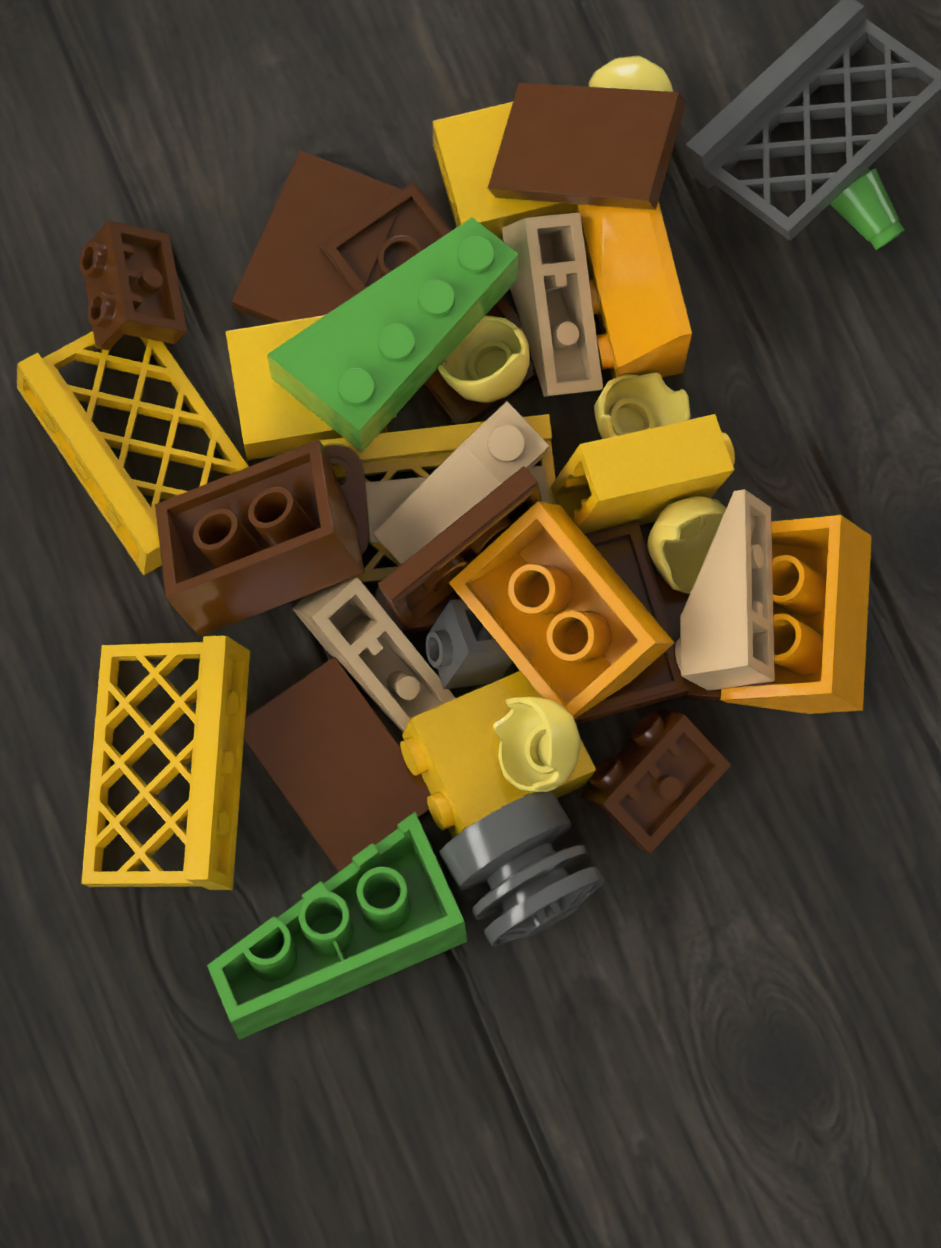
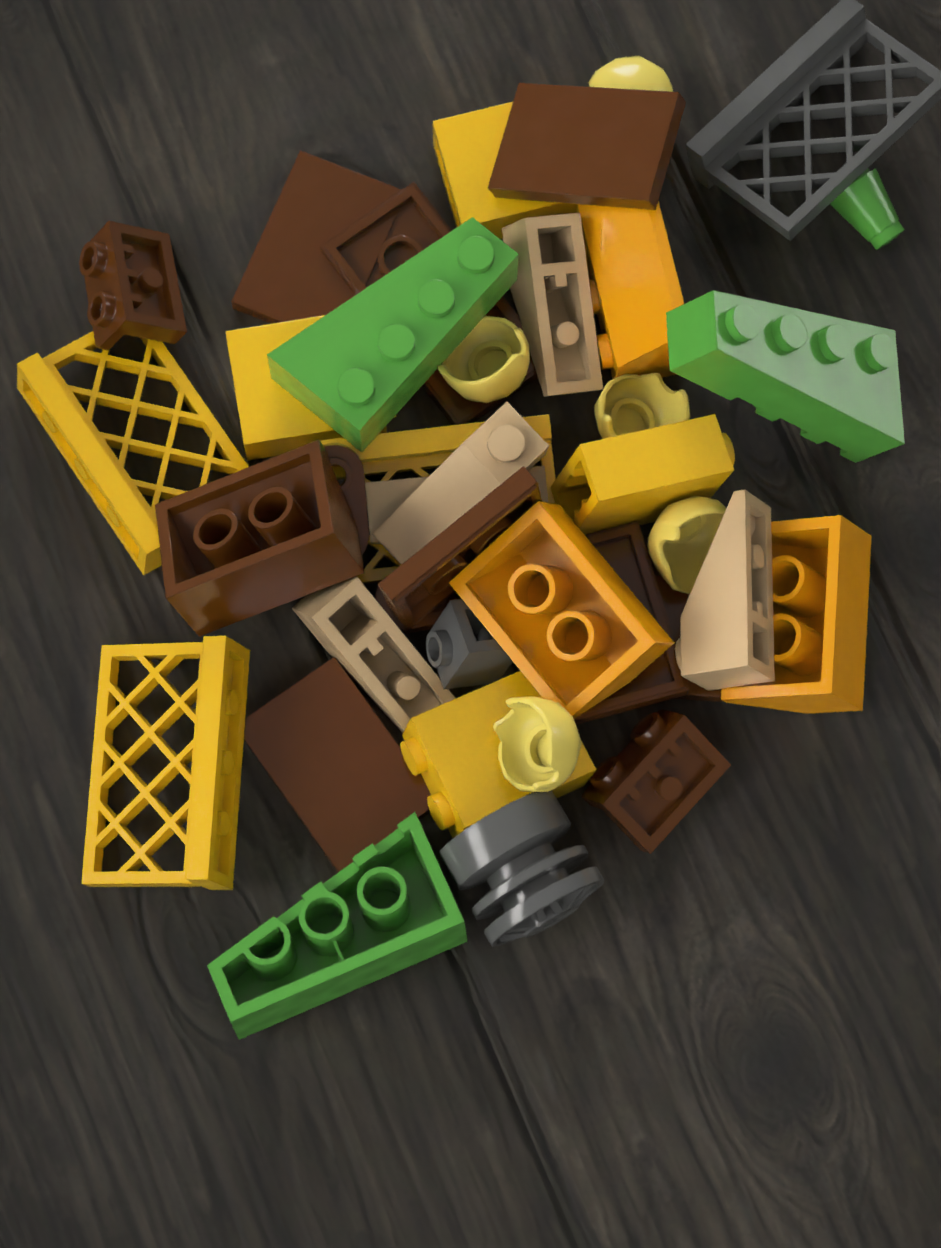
(794, 366): none -> bright green wedge

